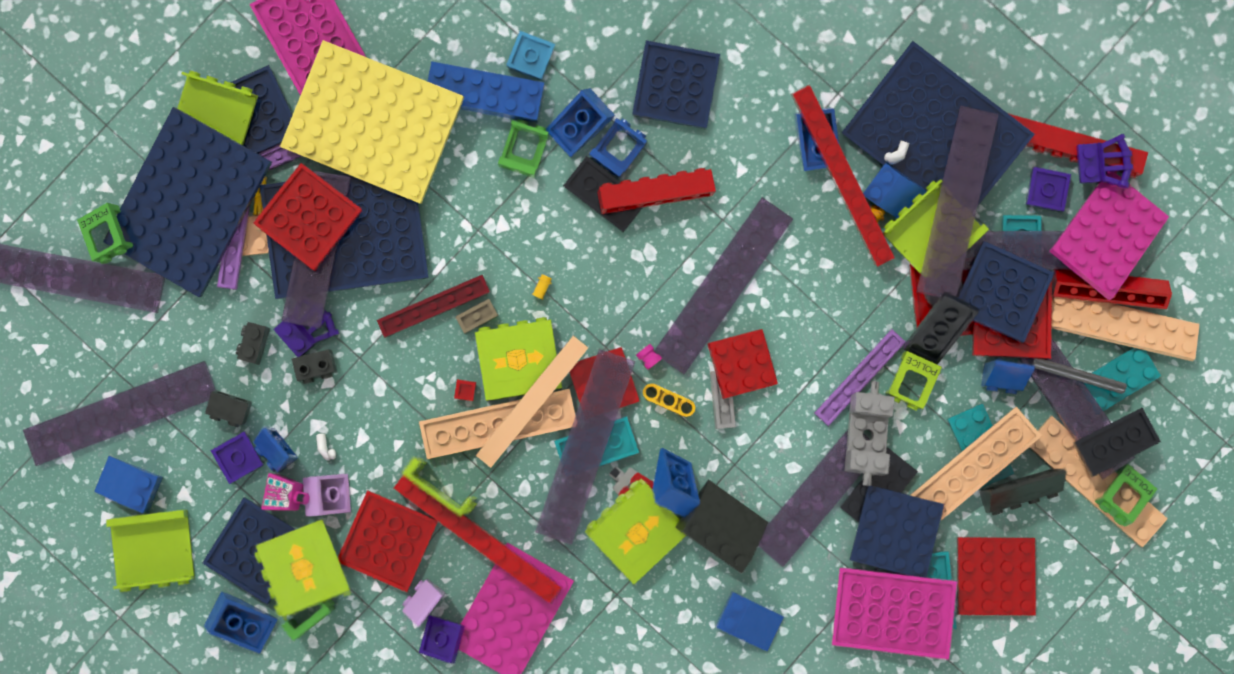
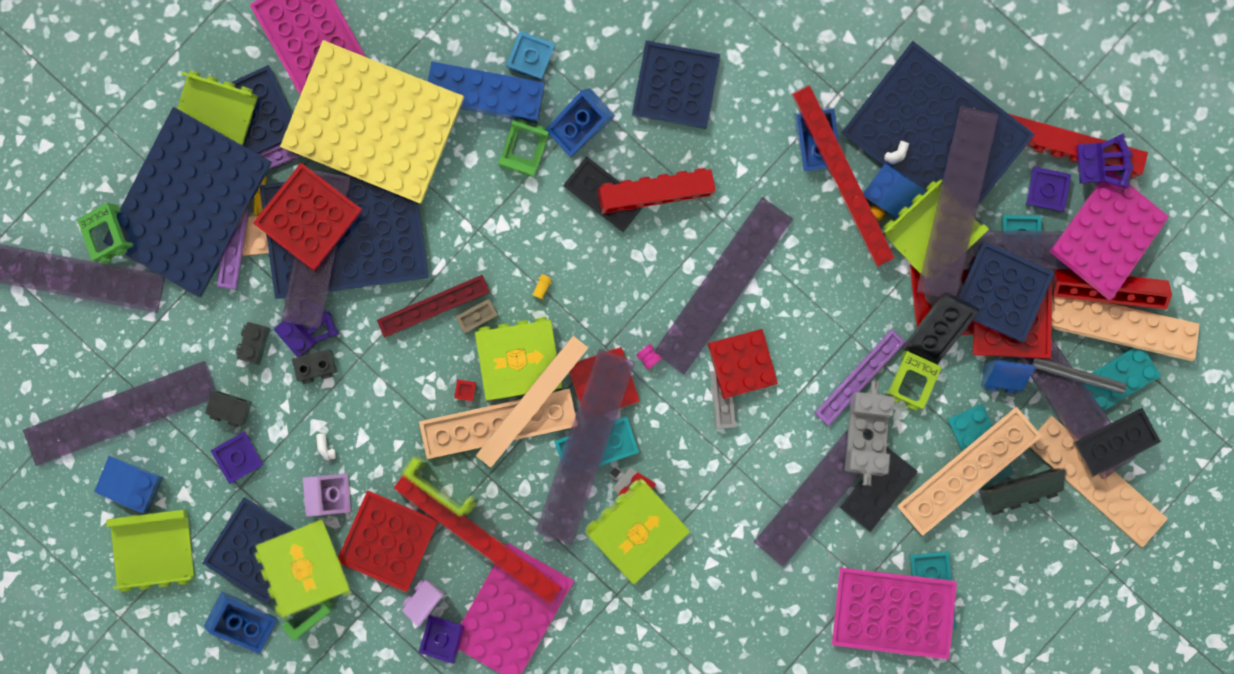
(274, 449): blue slope -> none
(283, 494): torso -> none
(610, 162): blue window -> none
(675, 484): blue slope -> none
(678, 400): yellow beam -> none
(724, 526): pearl dark grey slope -> none
(749, 621): blue slope -> none
(896, 532): dark blue plate -> none
(996, 576): red plate -> none
(1138, 483): bright green window -> none

